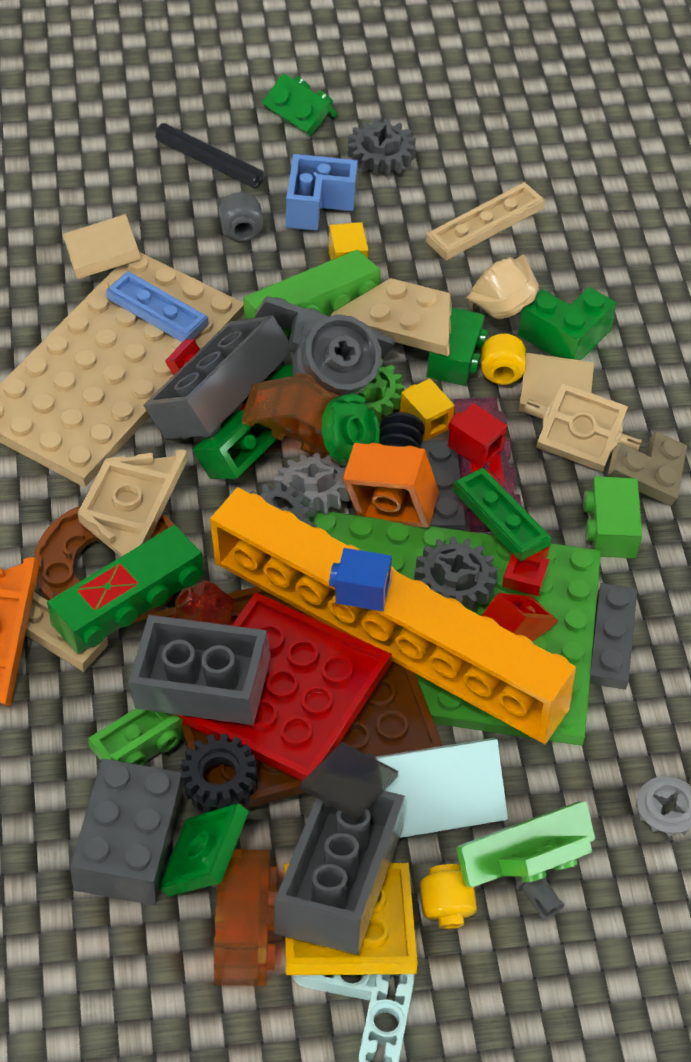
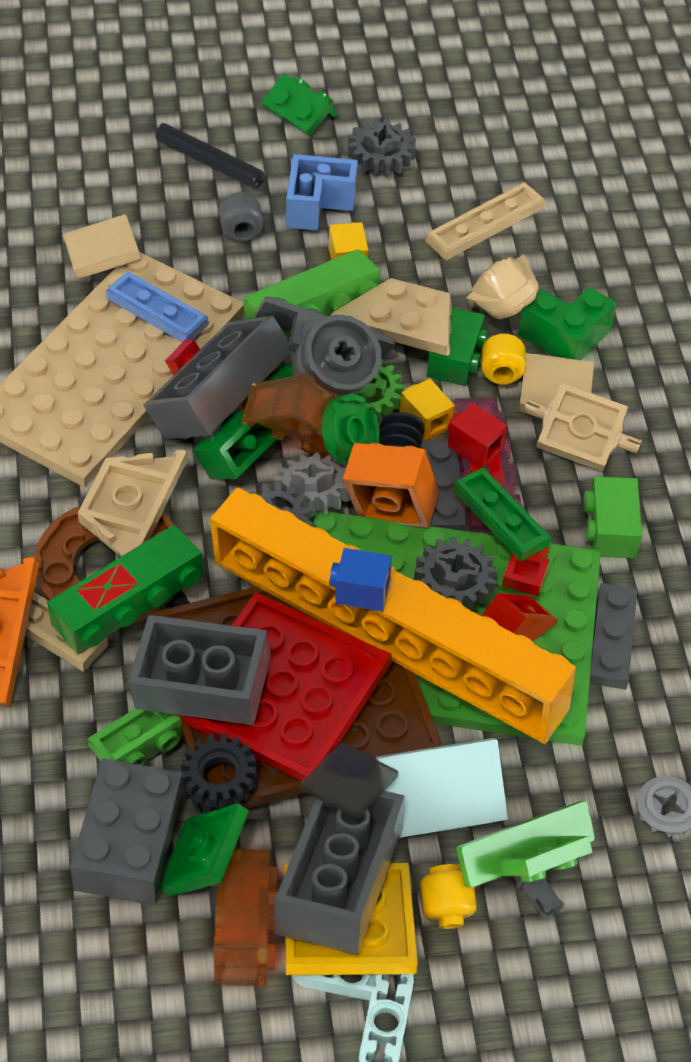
(205, 604): clear red brick -> none
(657, 470): dark tan plate -> none

